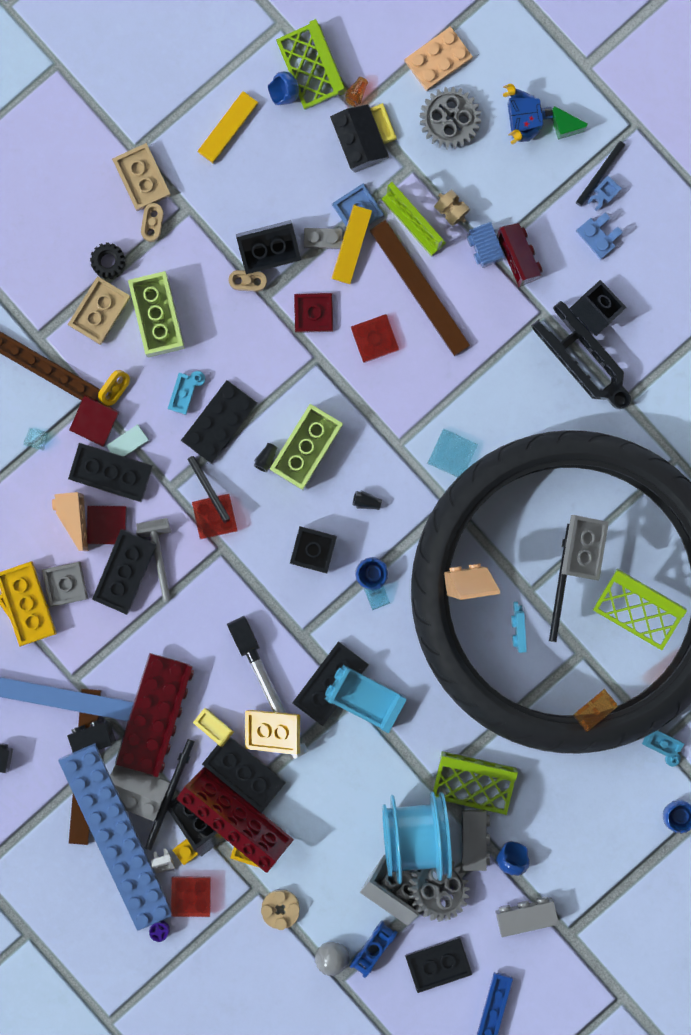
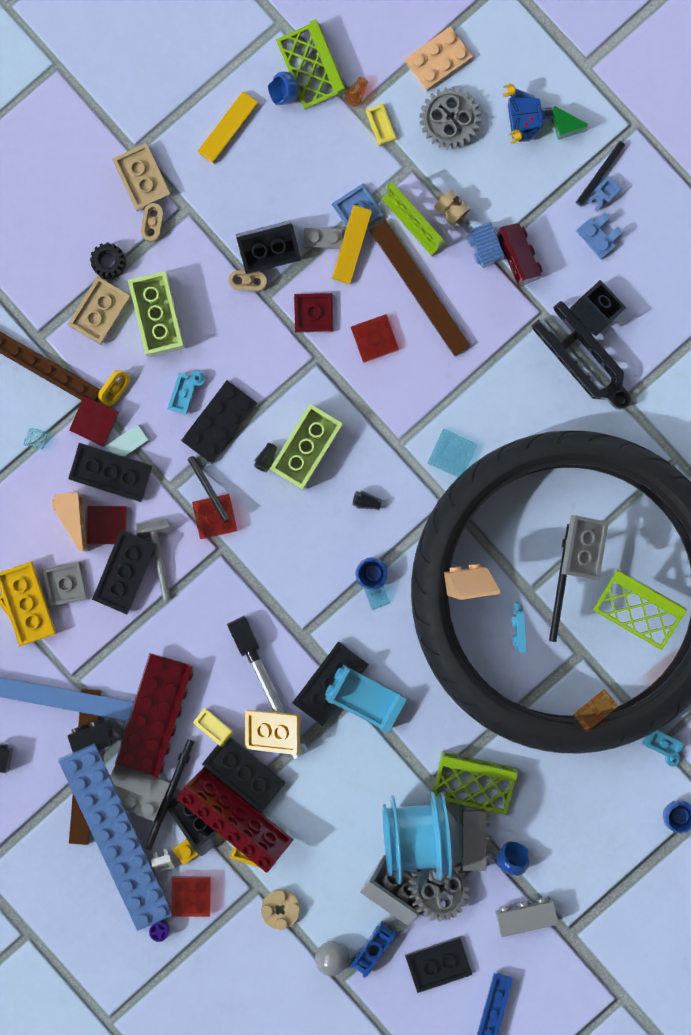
(313, 549): black brick -> none
(359, 137): black slope -> none

